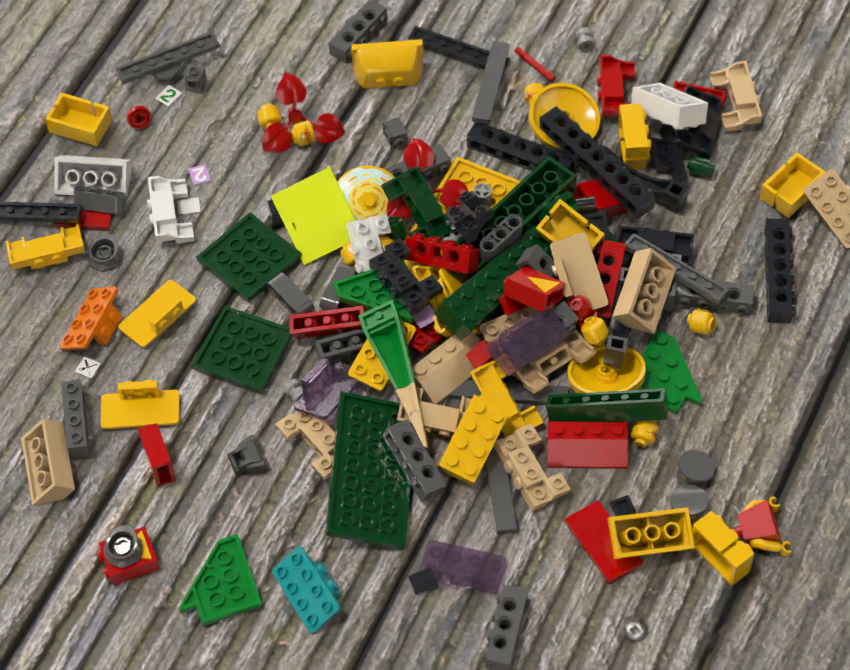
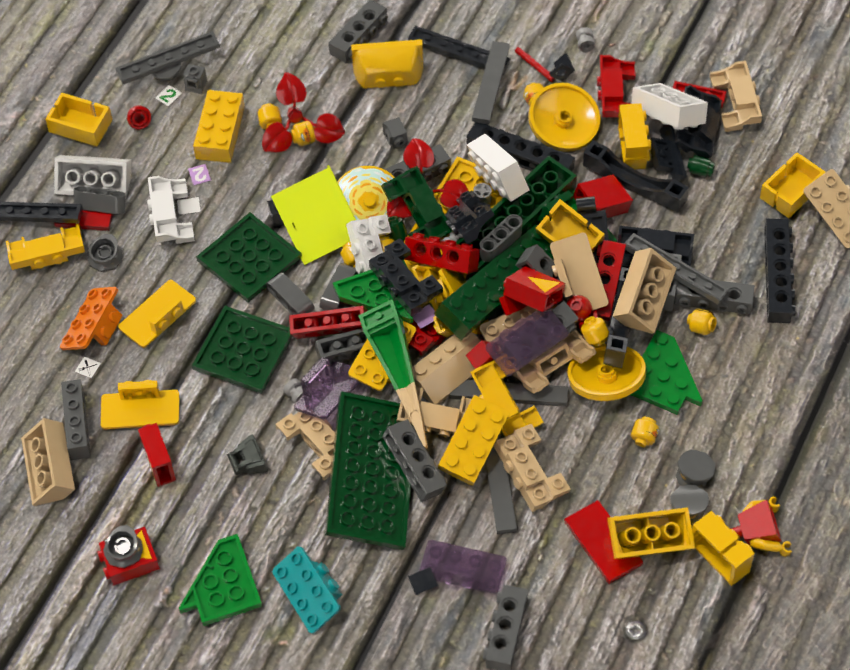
(219, 126): none -> yellow brick
(497, 167): none -> white brick
(563, 67): none -> black bracket
(587, 445): red slope -> none
(597, 162): black brick -> none
(608, 406): dark green brick -> none
(622, 506): black tile -> none

